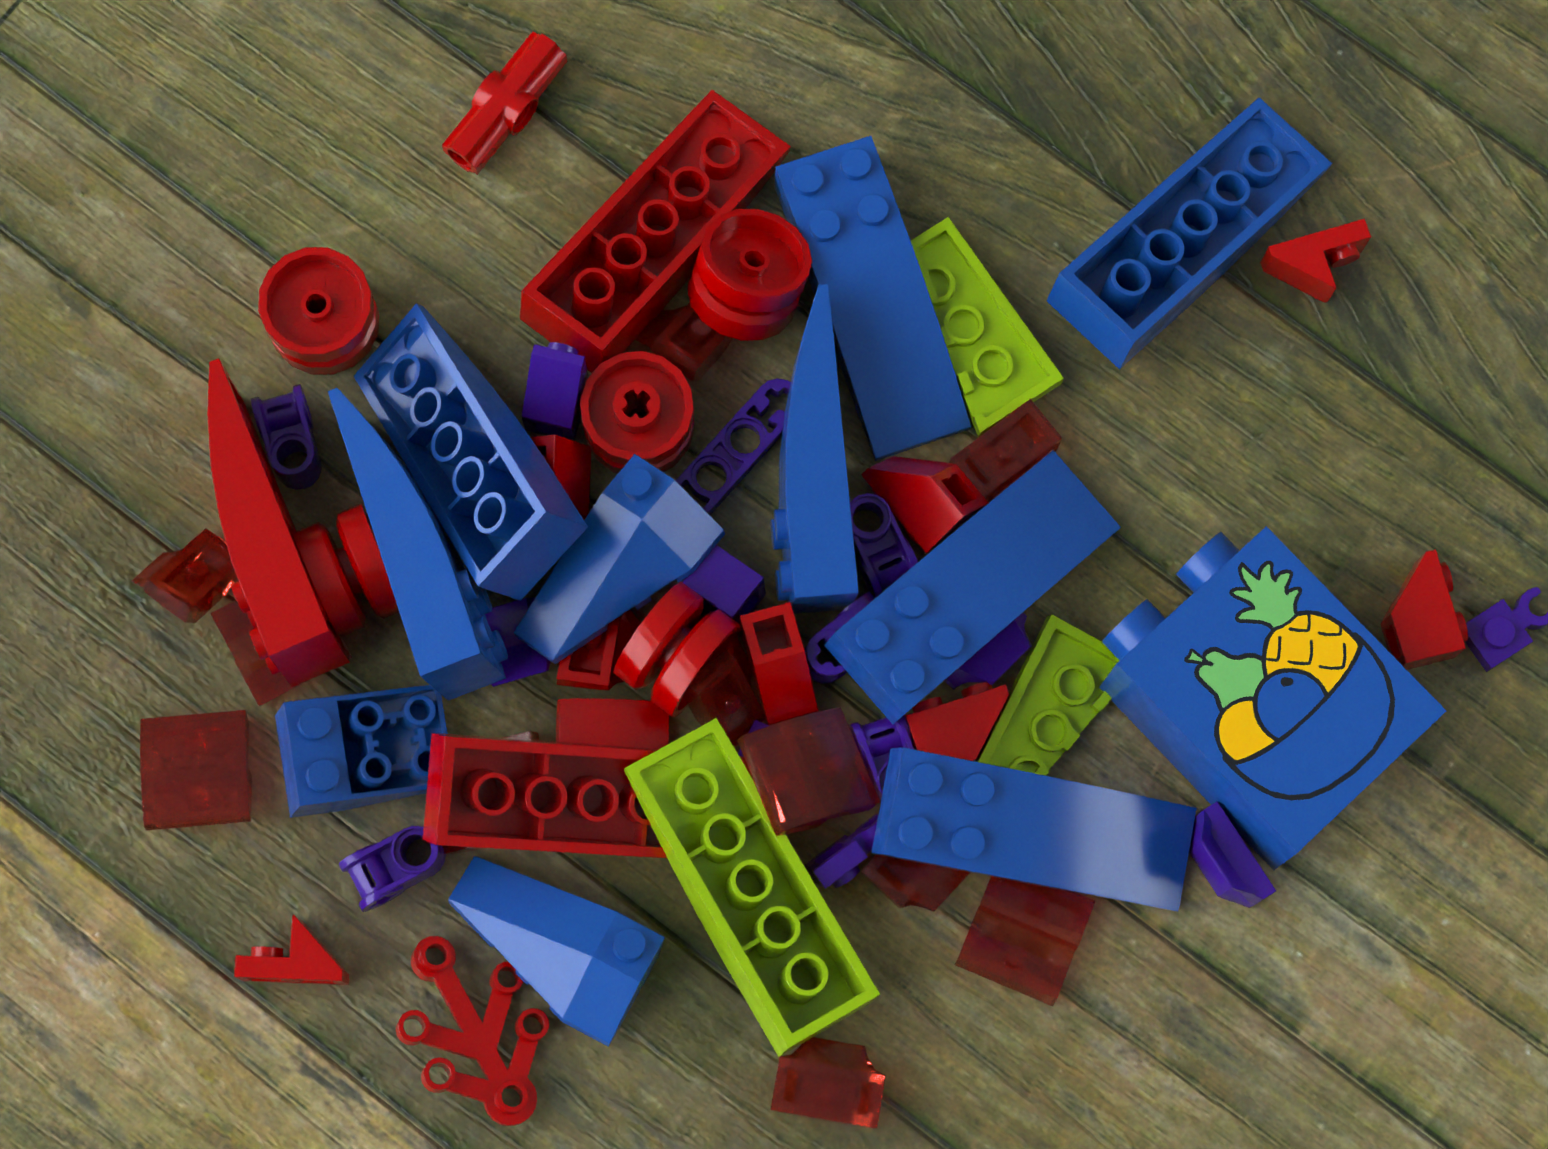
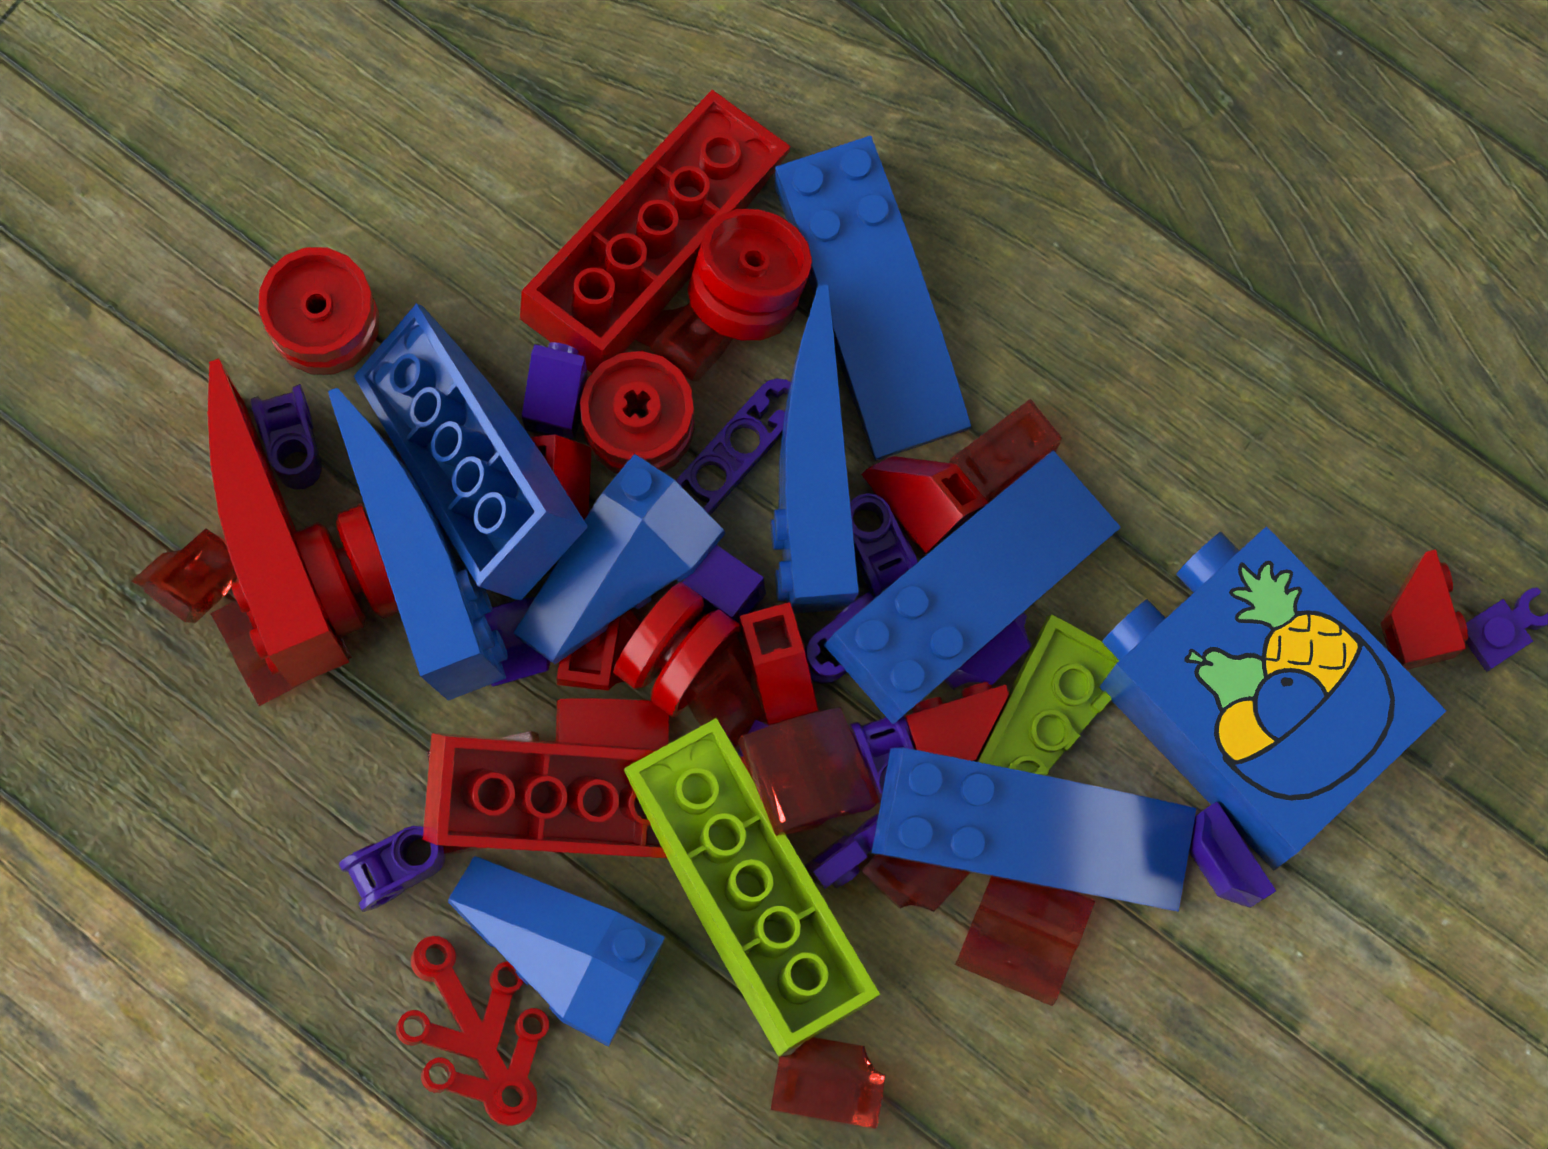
(195, 770): clear red slope -> none
(307, 962): red slope -> none
(357, 748): blue slope -> none
(504, 102): red piece -> none
(986, 339): lime wing -> none
(1186, 233): blue slope -> none
(1306, 259): red slope -> none

